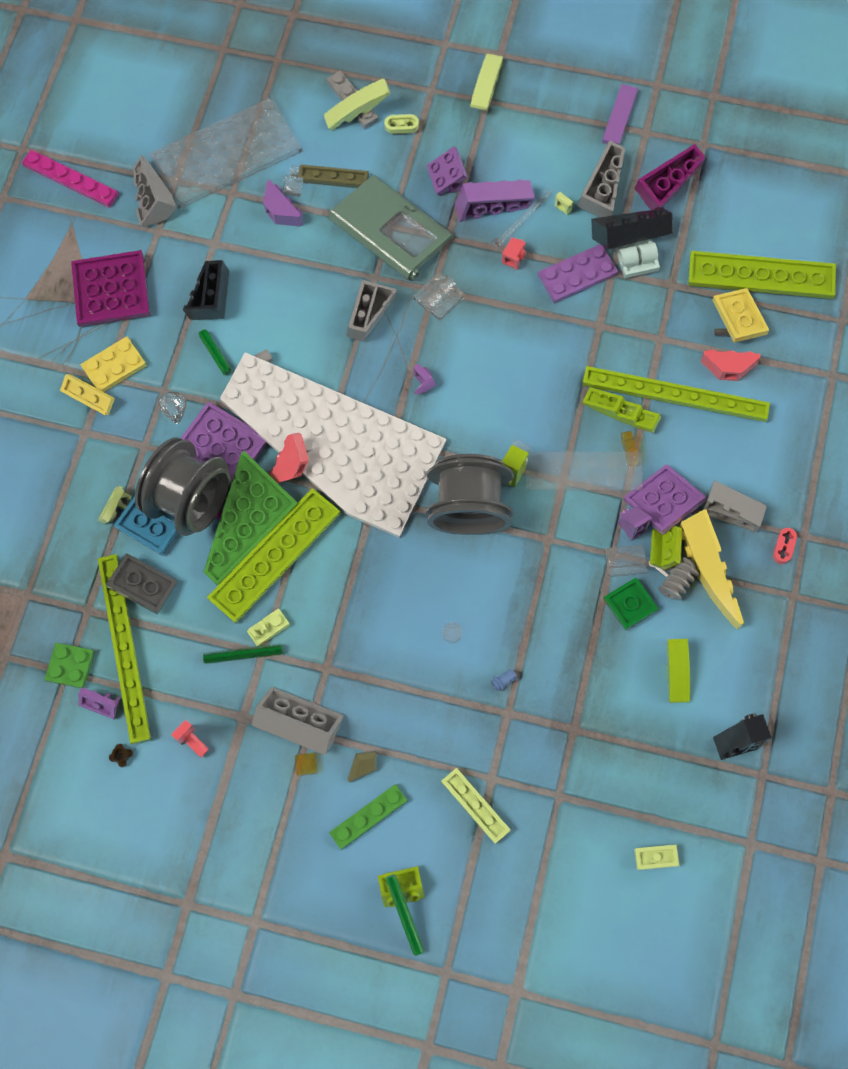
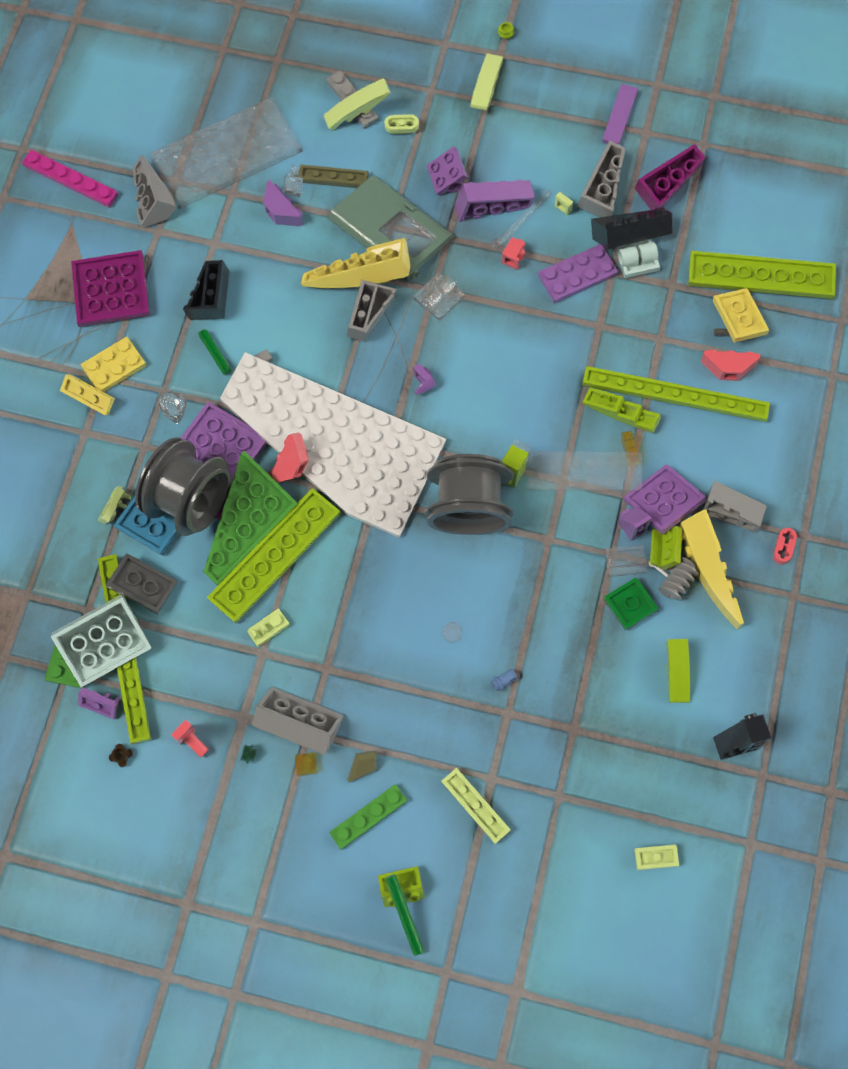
(101, 640): none -> light aqua slope
(248, 754): none -> clear green plate
(257, 652): green axle -> none
(376, 265): none -> light yellow wedge
(505, 30): none -> lime plate

